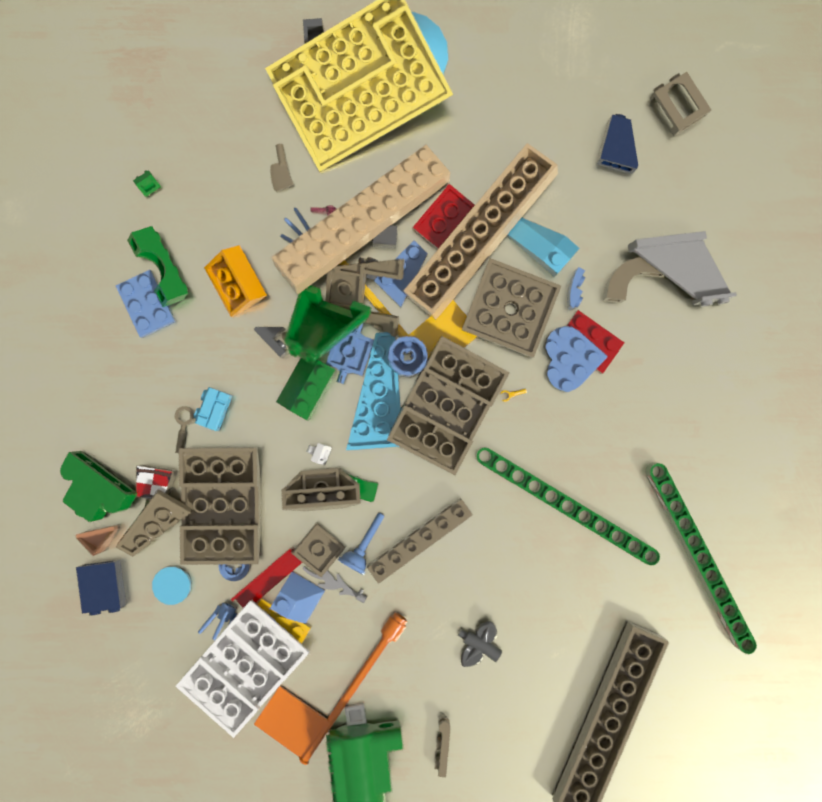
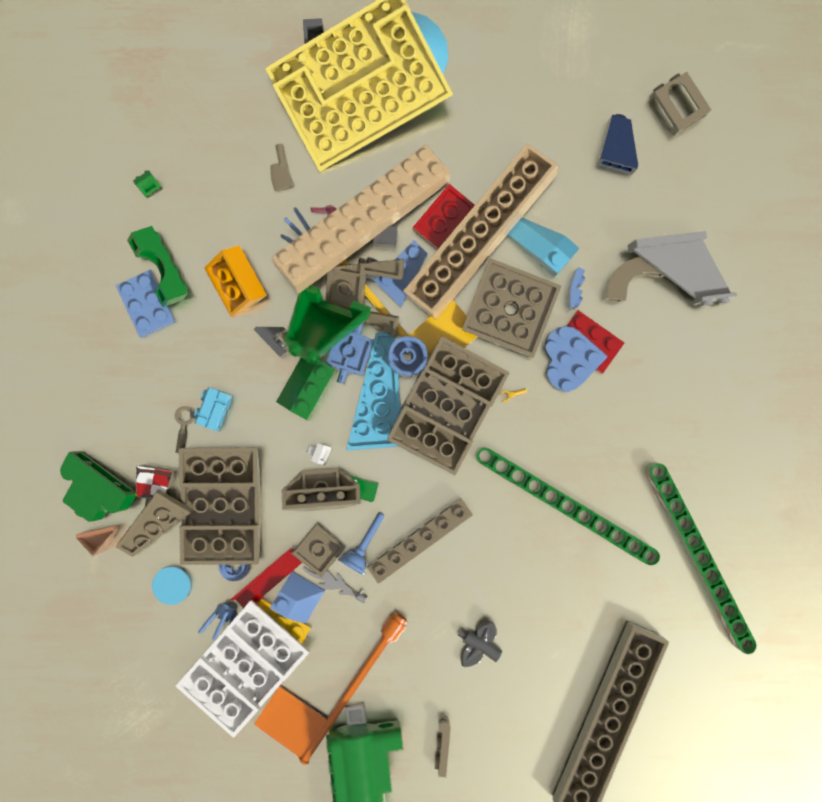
(101, 587): dark blue brick -> none

